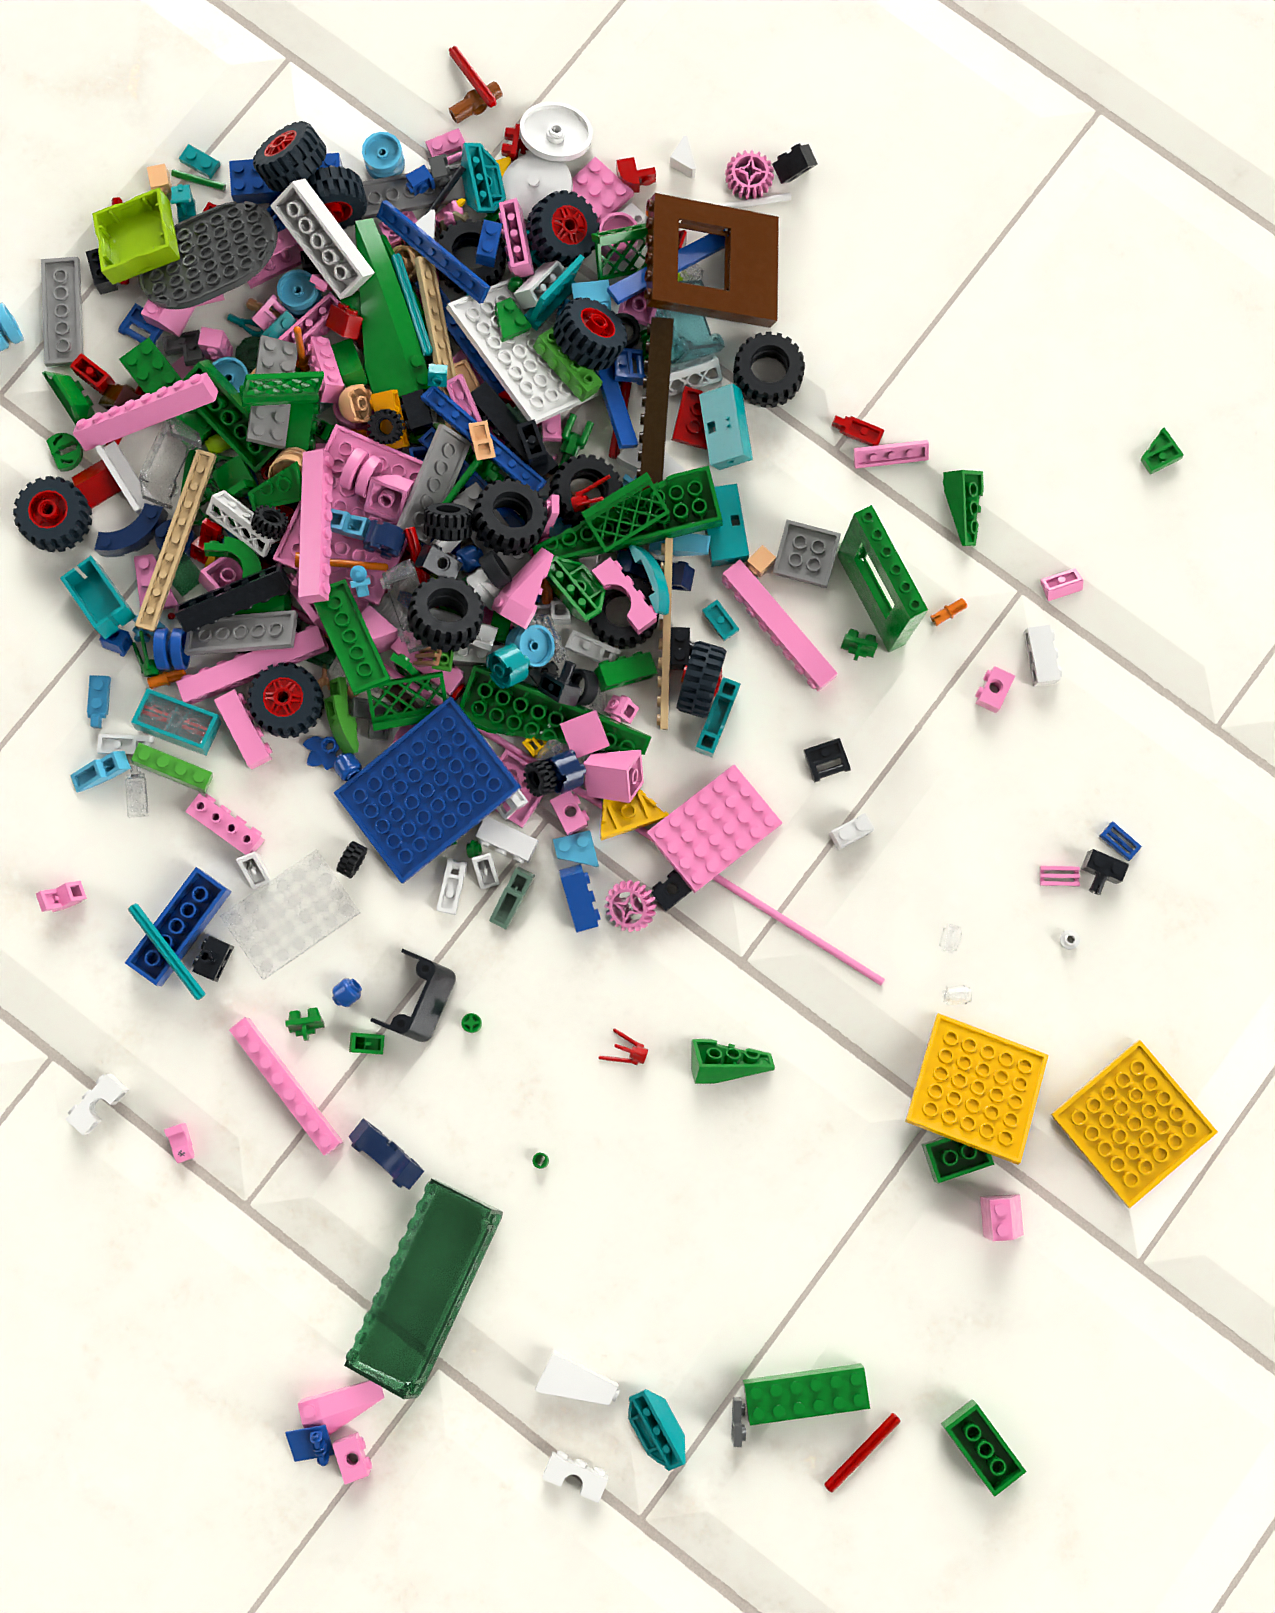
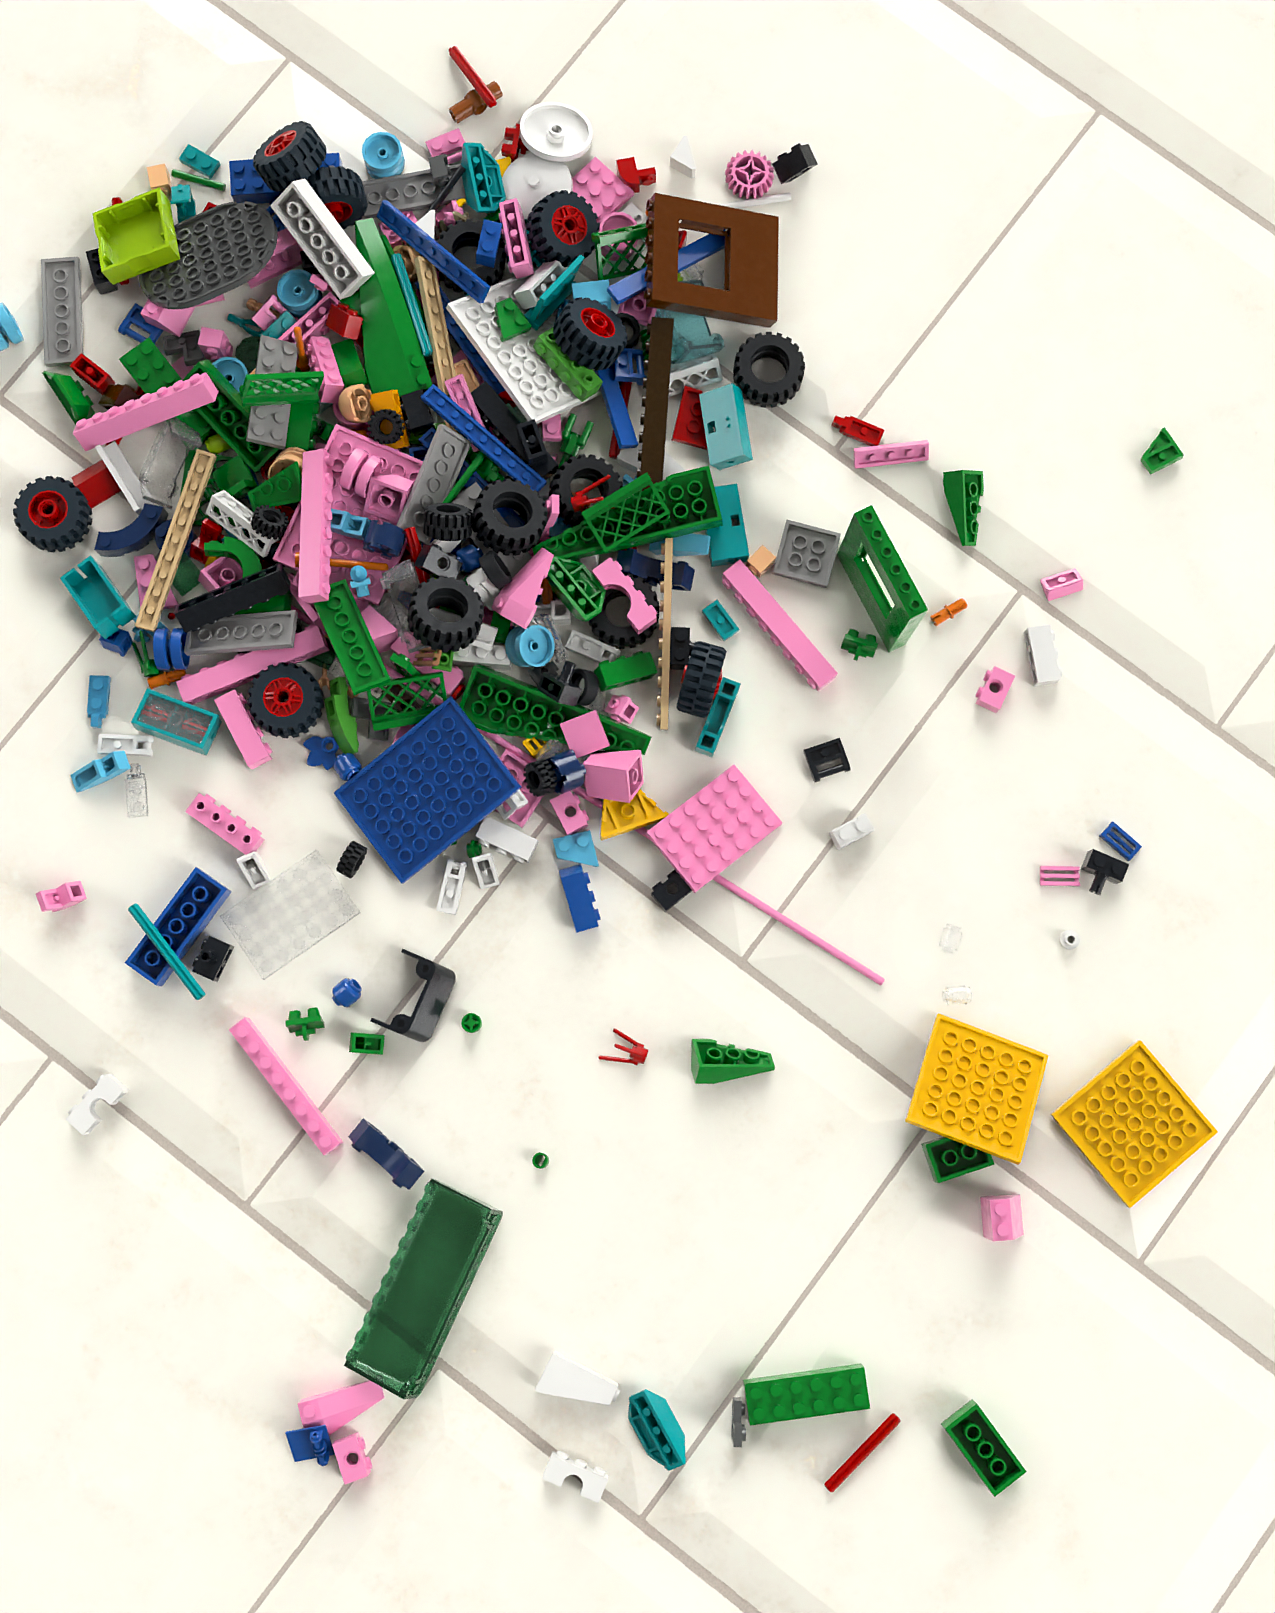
(60, 442): green piece -> none
(172, 768): bright green brick -> none
(180, 1142): bright pink leg -> none
(419, 180): blue brick -> none
(437, 375): teal bracket -> none
(481, 440): light nougat slope -> none
(508, 666): teal brick -> none
(512, 897): sand green slope -> none
(514, 283): green hinge -> none
(616, 903): bright pink gear -> none
(660, 597): teal slope -> none

